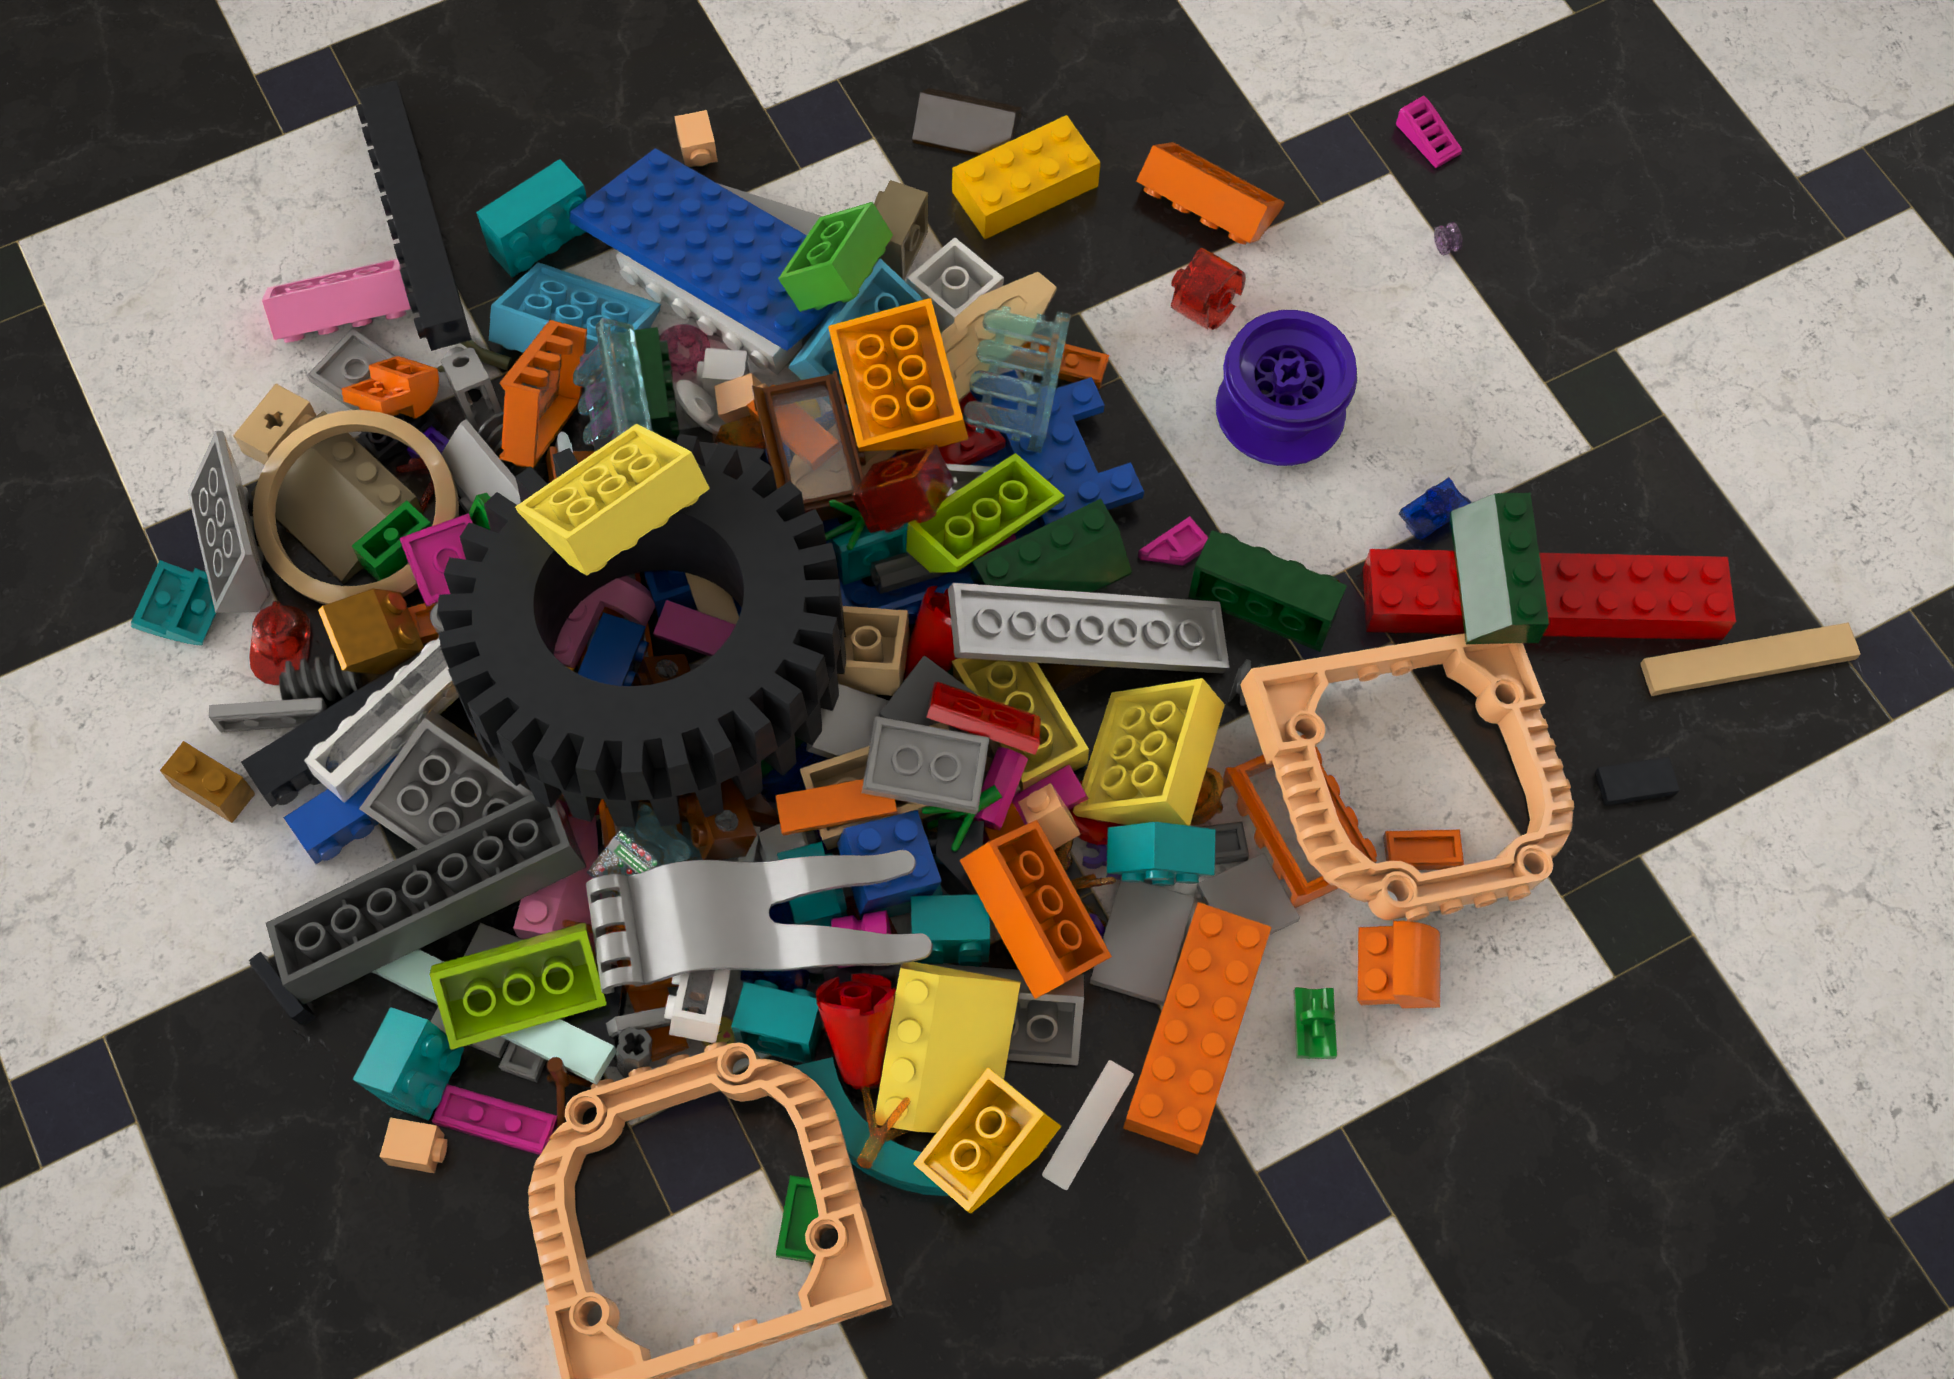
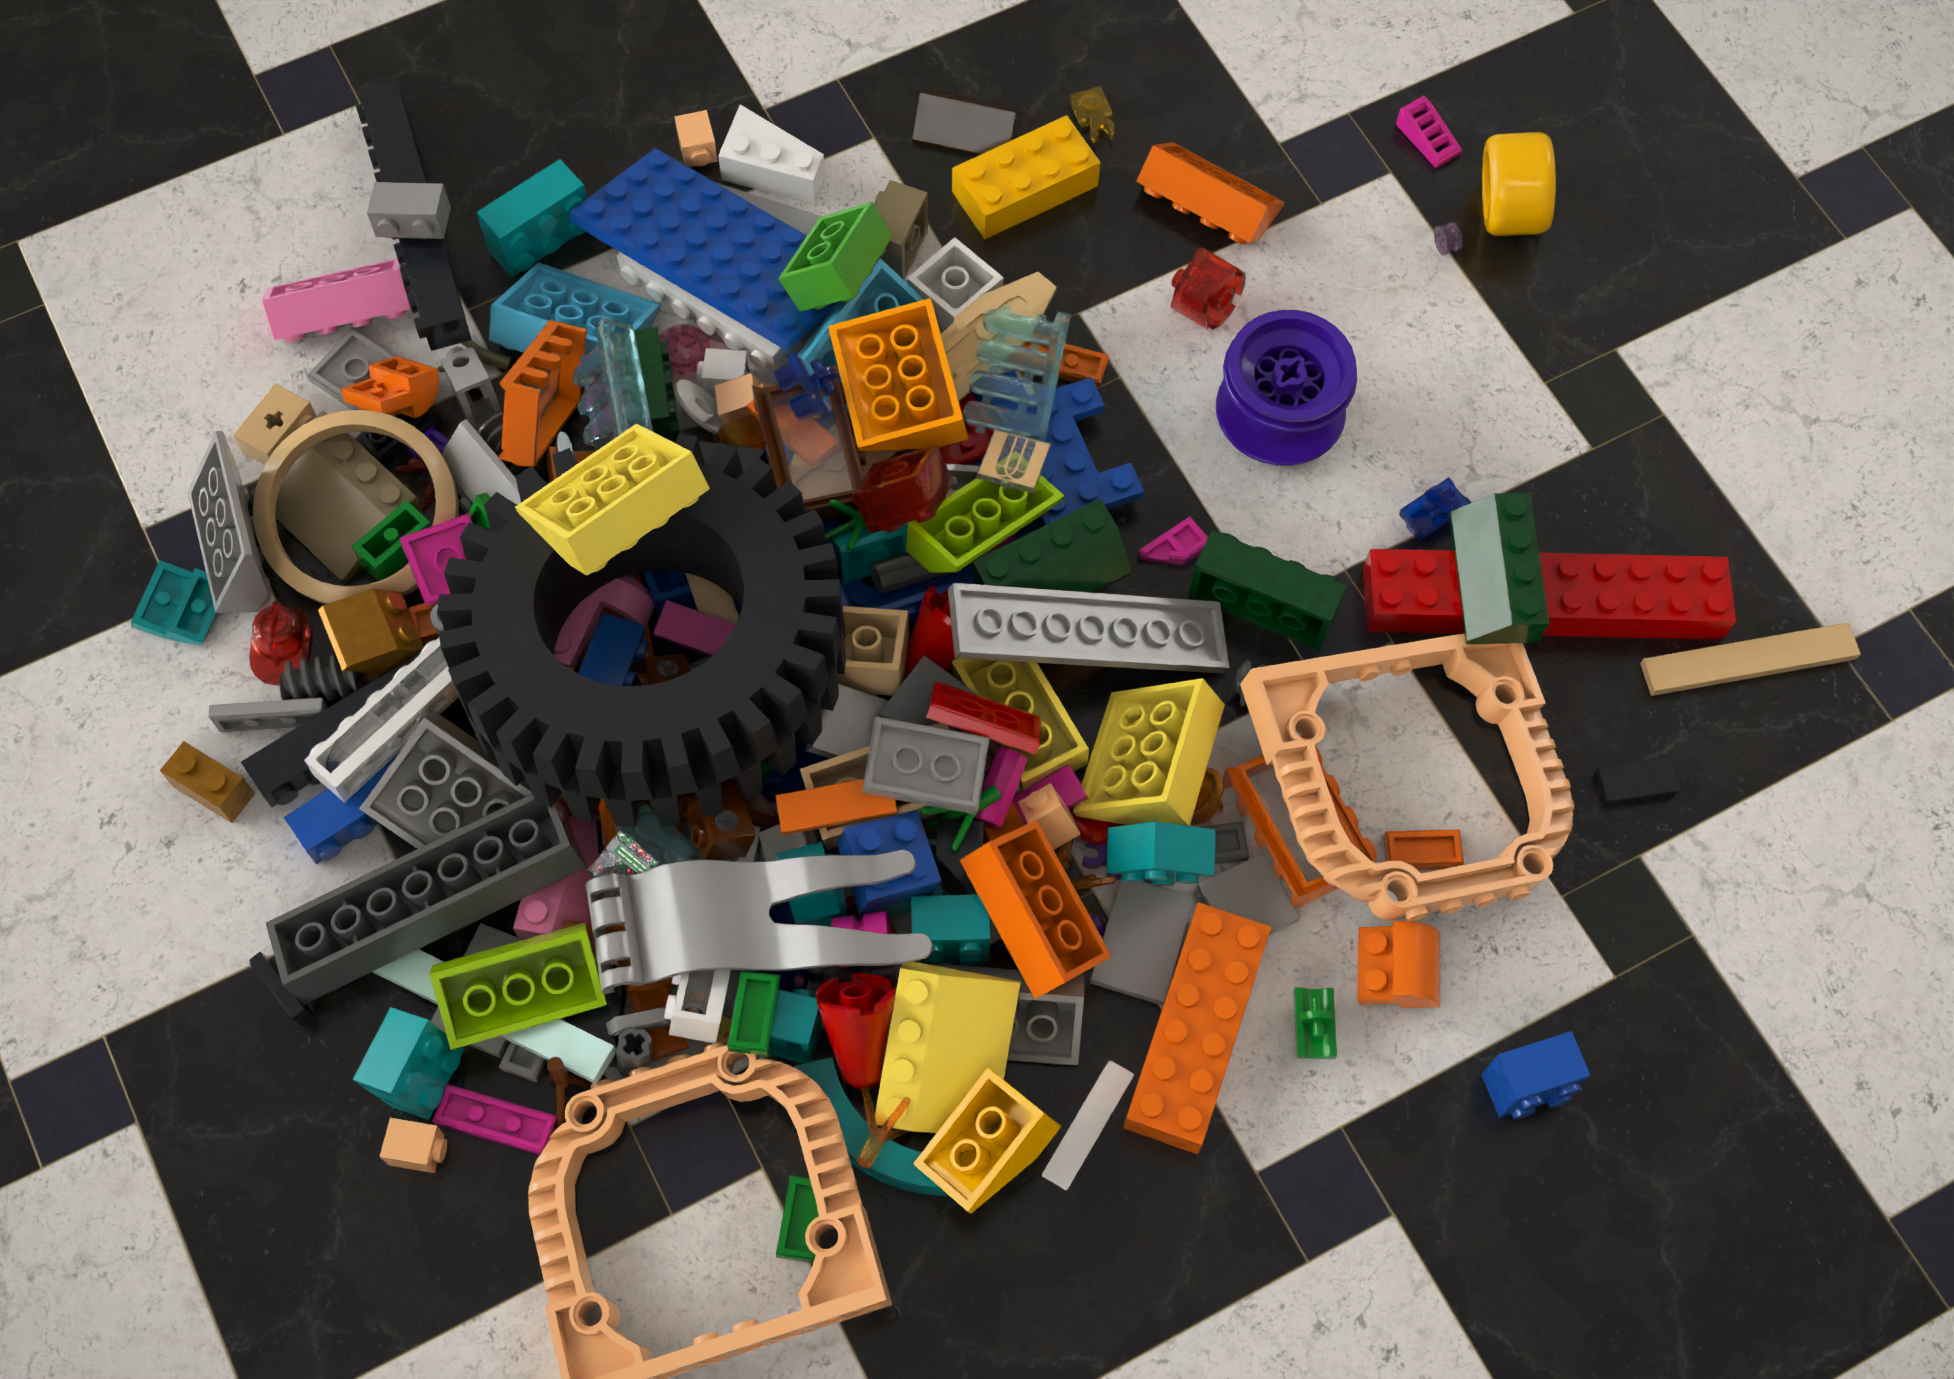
(409, 210): none -> light grey brick
(754, 1013): none -> green tile
(770, 159): none -> white wedge
(811, 401): none -> clear blue hips
(1014, 461): none -> piece
(1093, 110): none -> clear yellow plate
(1518, 184): none -> yellow wheel
(1536, 1075): none -> blue brick

